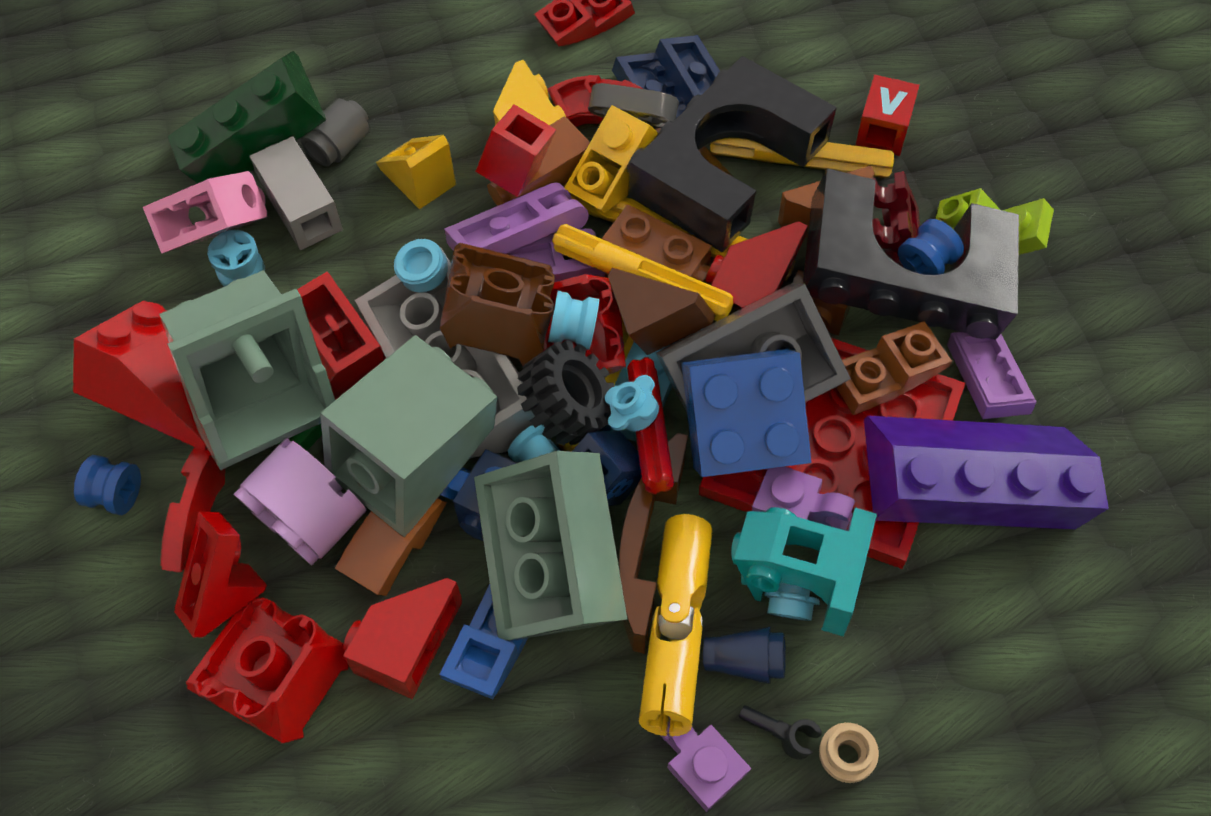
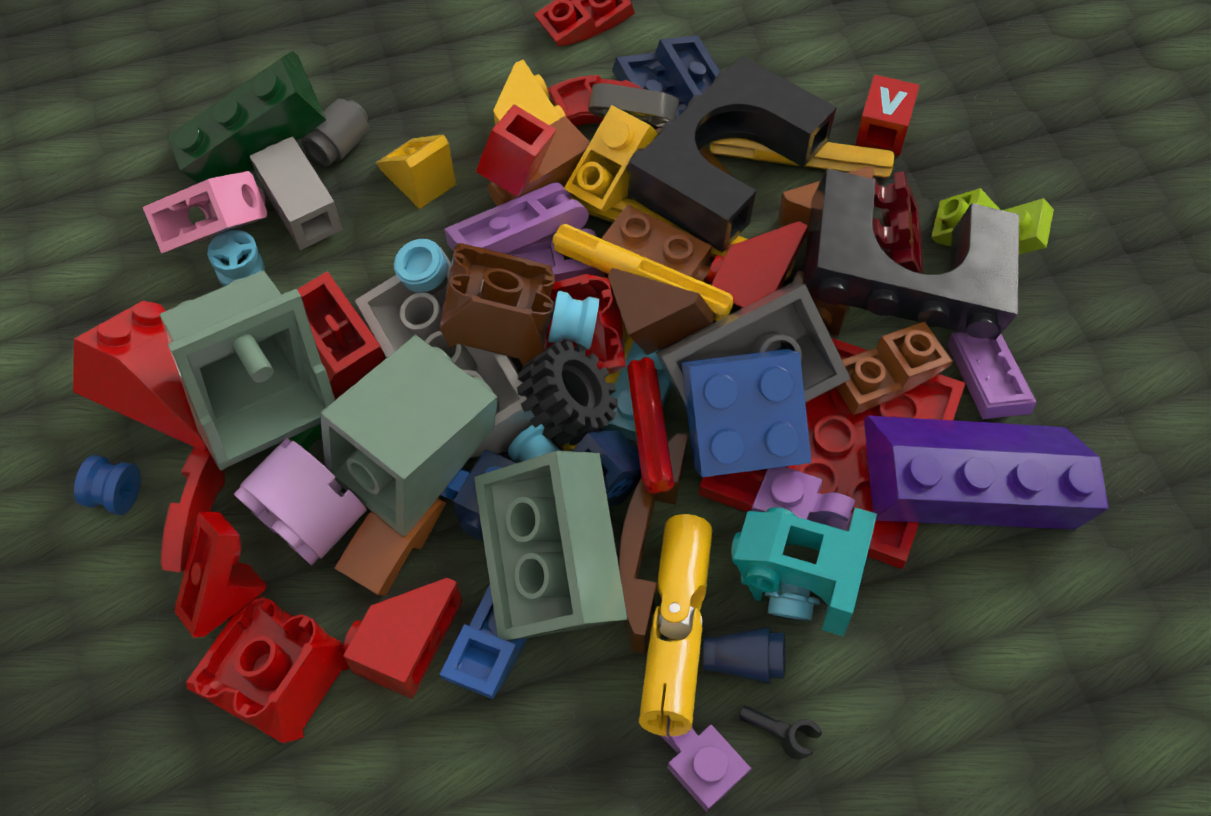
(632, 404): medium azure plate -> none
(860, 740): tan plate -> none
(931, 249): blue wheel -> none

